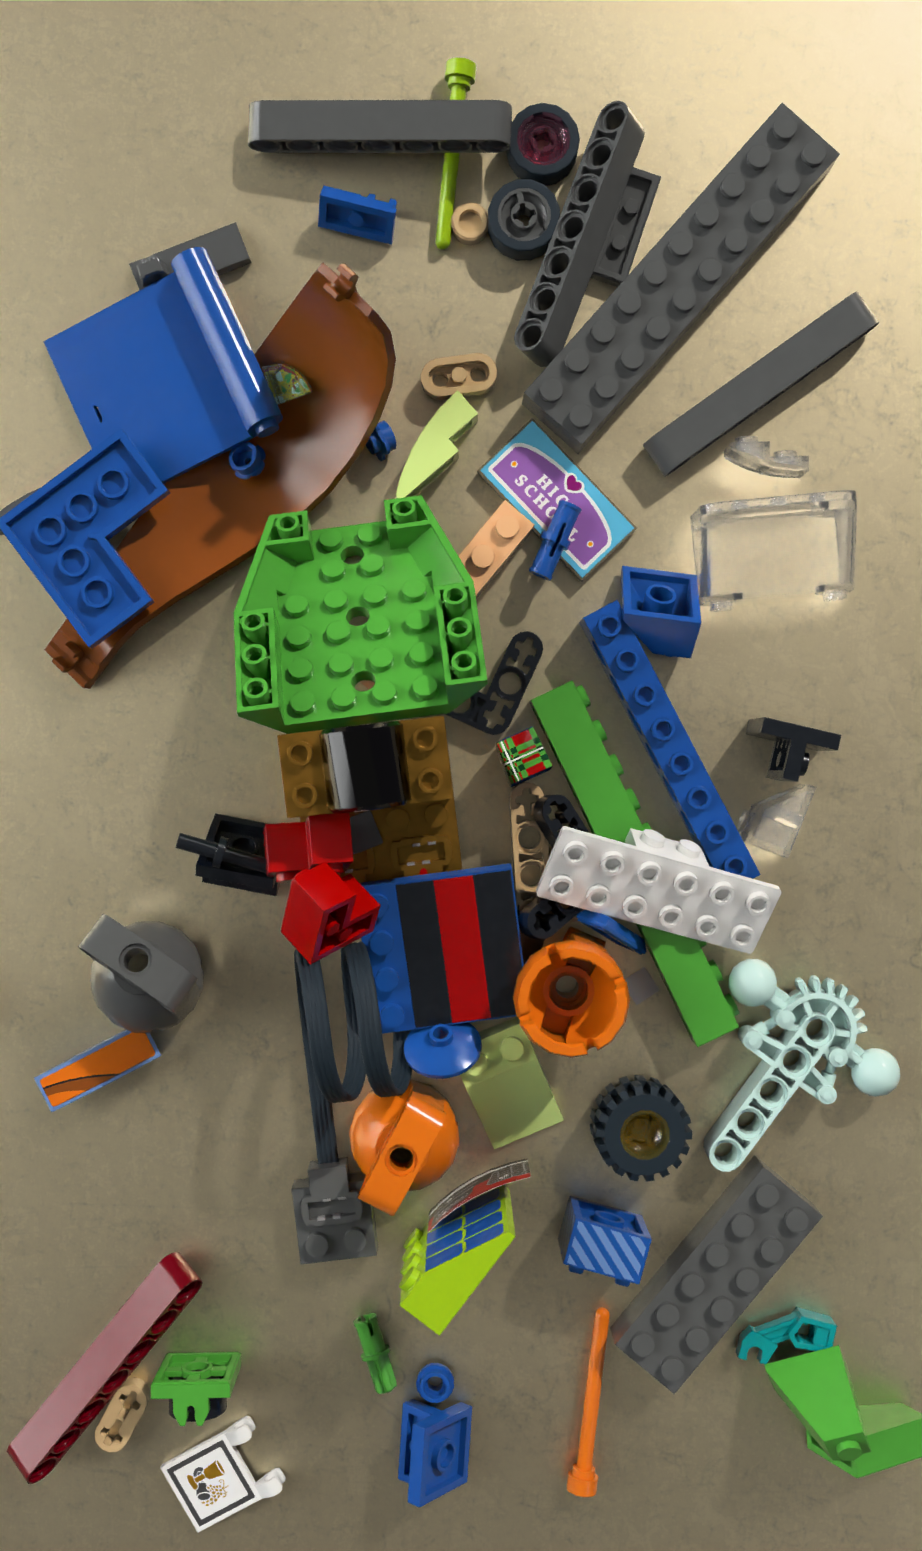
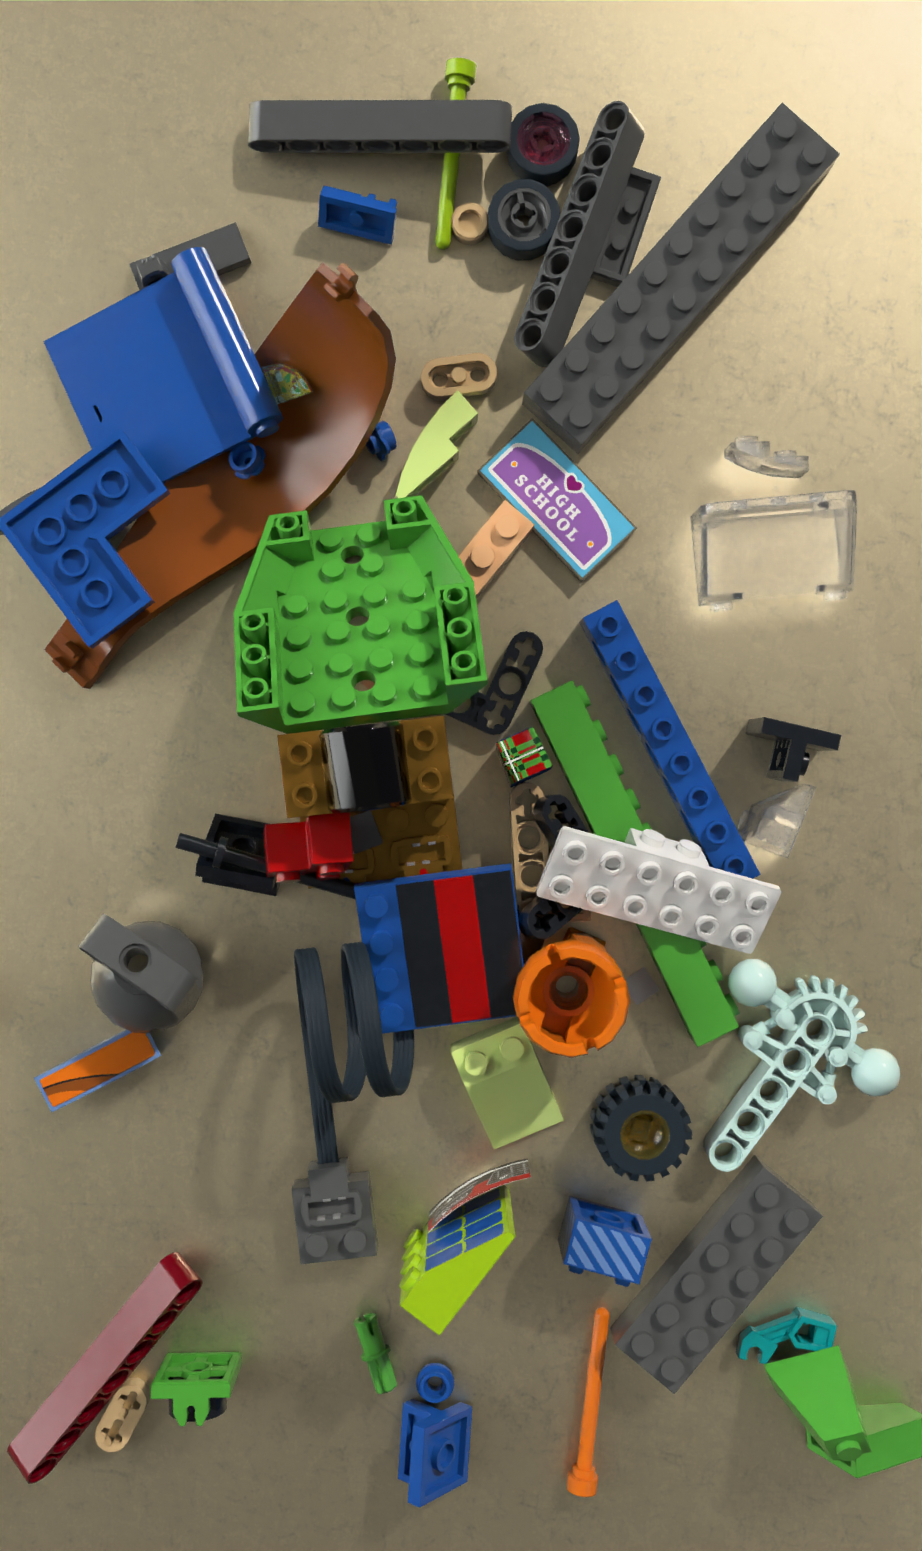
(215, 1480): white flag -> none
(326, 912): red brick -> none
(416, 1121): orange piece -> none
(443, 1050): blue dish -> none
(555, 540): blue pin -> none
(612, 931): blue tile -> none
(662, 609): blue slope -> none
(760, 384): dark grey beam -> none

